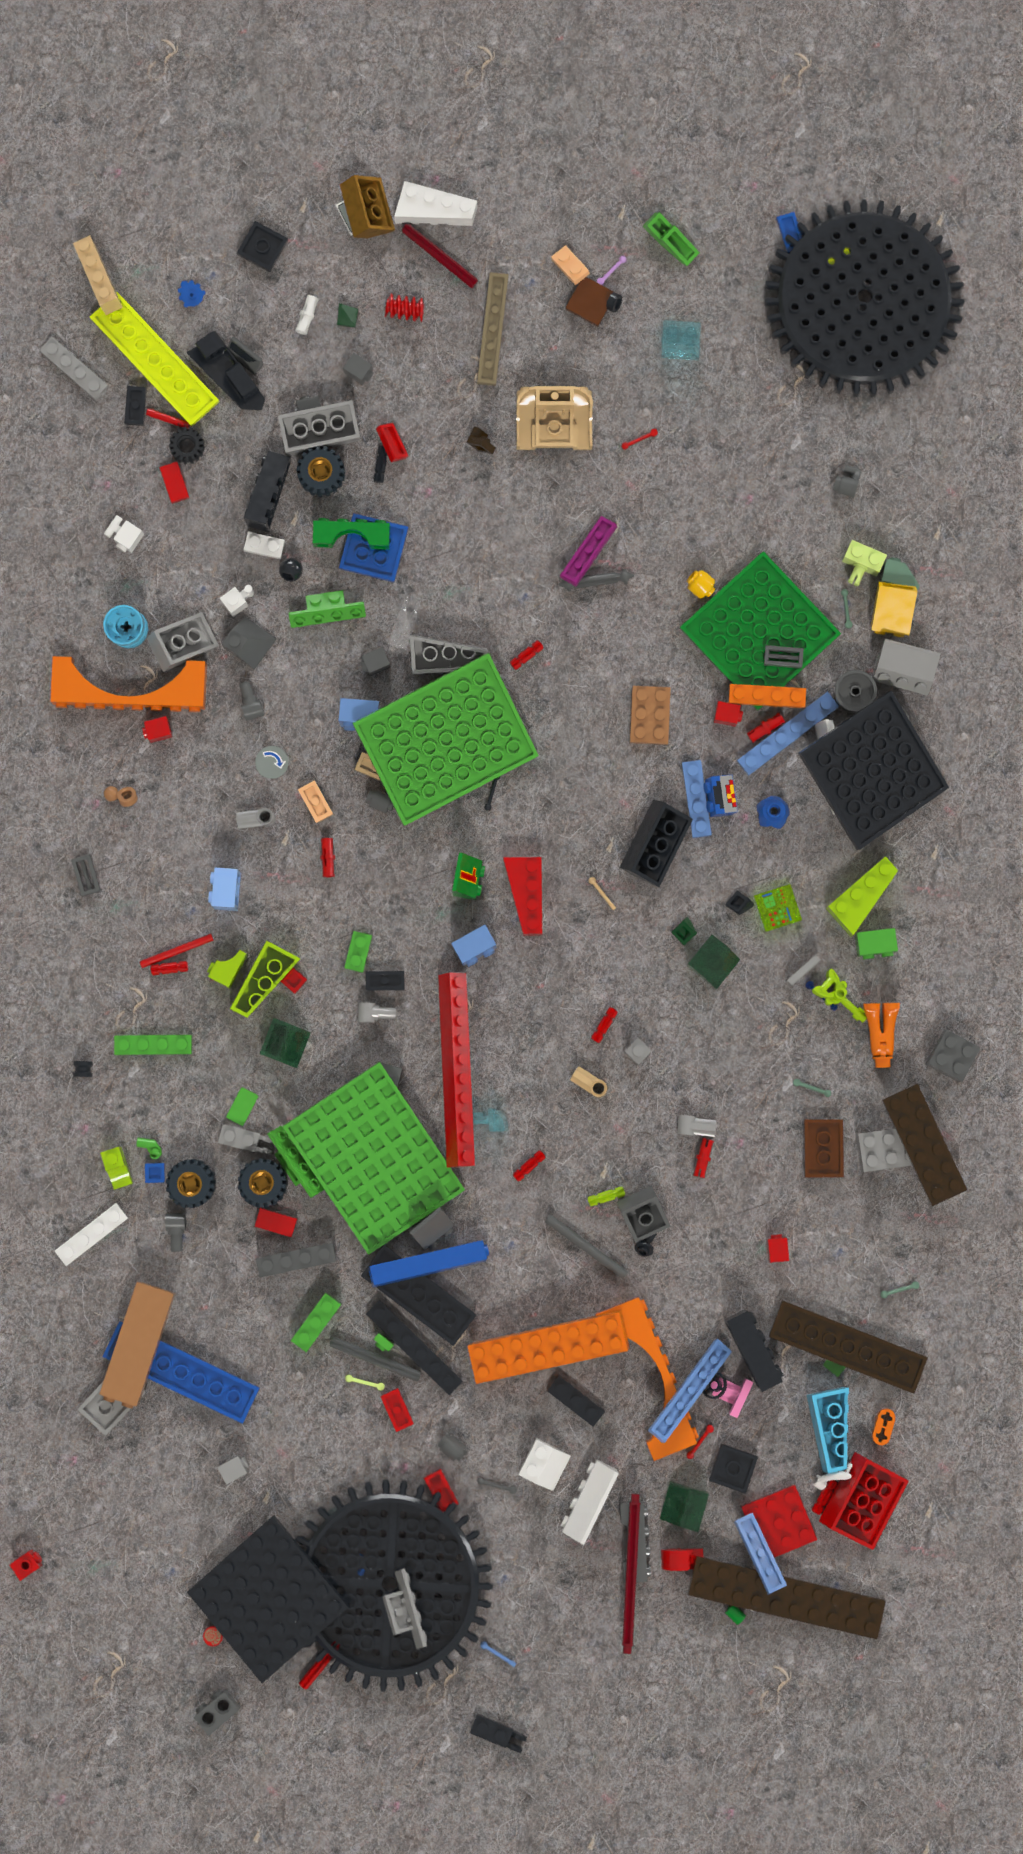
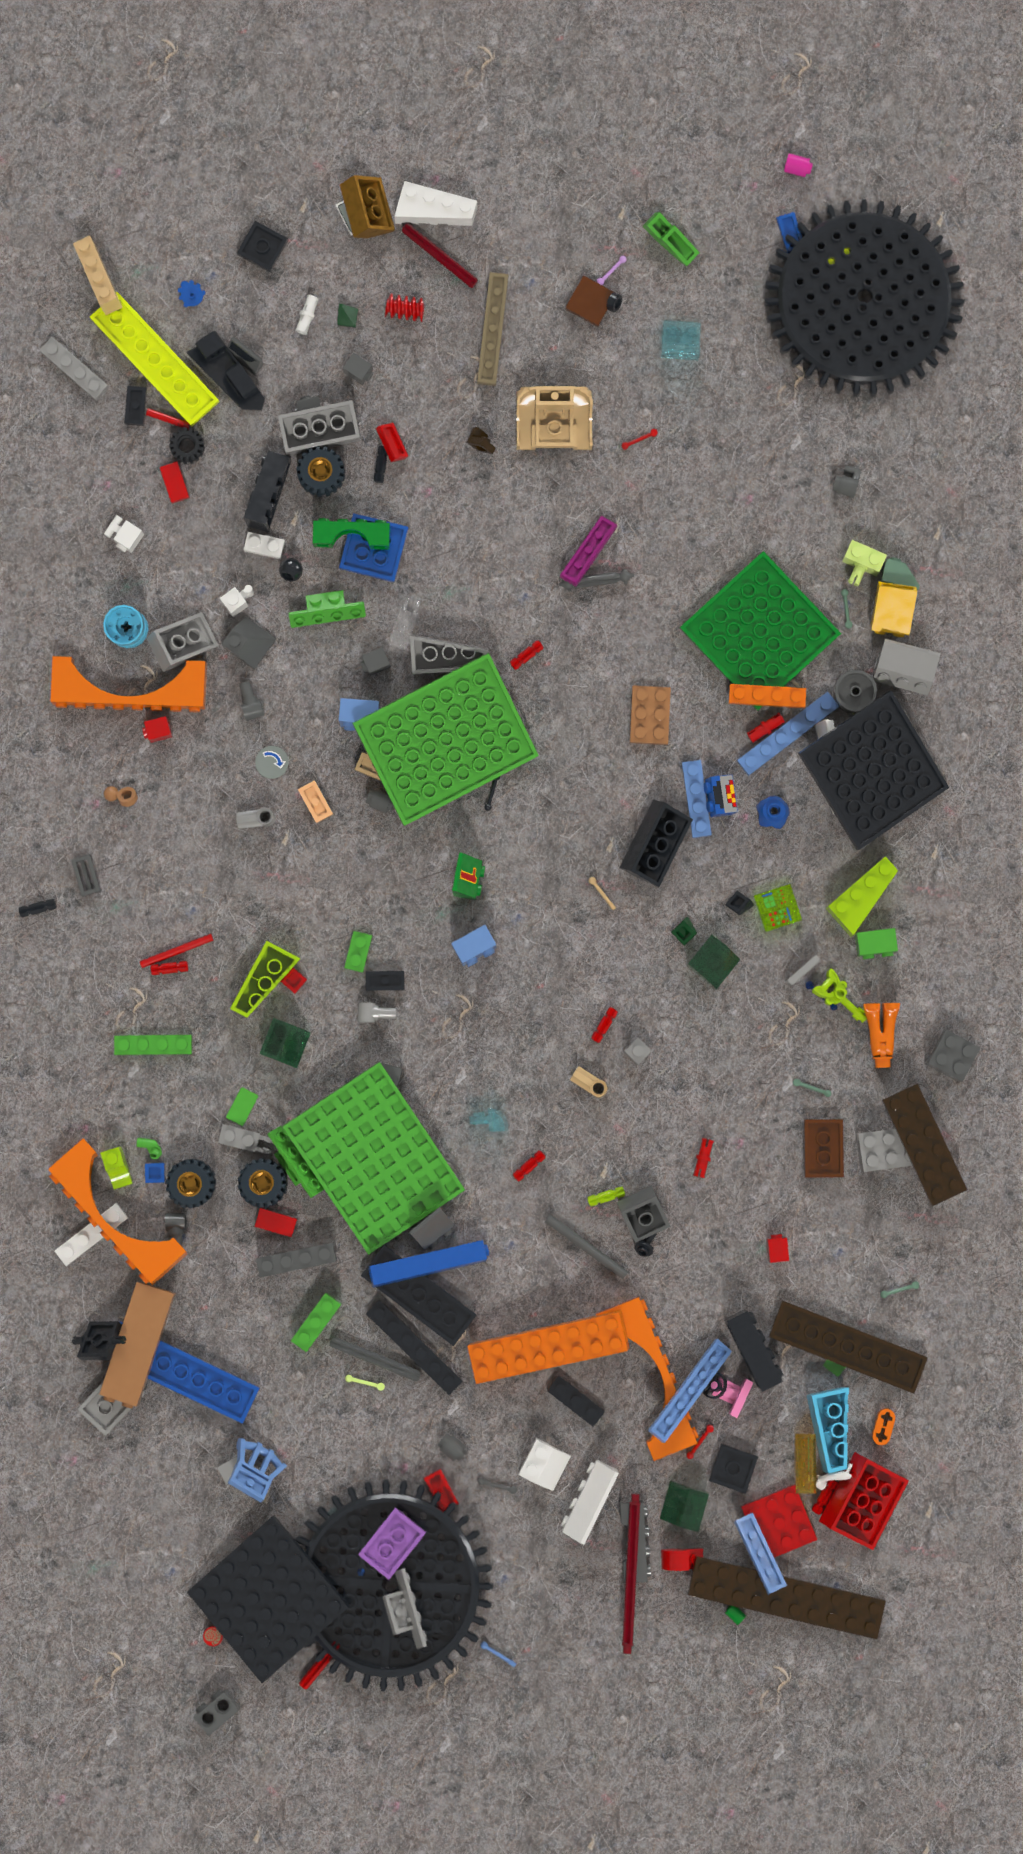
(26, 1564): red brick -> none
(38, 907): none -> black axle
(82, 1068): black wheel -> none
(99, 1340): none -> black plate
(149, 1257): none -> orange arch
(225, 889): light blue brick -> none
(226, 971): lime arch -> none
(249, 1479): none -> medium blue plate
(327, 857): red pin -> none
(383, 1343): bright green plate -> none
(392, 1543): none -> medium lavender plate
(397, 1410): red plate -> none
(456, 1070): red brick -> none
(496, 1733): black hinge -> none
(526, 888): red wedge -> none
(570, 265): light nougat plate -> none
(695, 1126): light grey piece -> none
(701, 584): yellow head -> none
(728, 714): red brick -> none
(785, 657): dark grey tile -> none
(798, 165): none -> dark pink brick
(805, 1463): none -> clear yellow plate

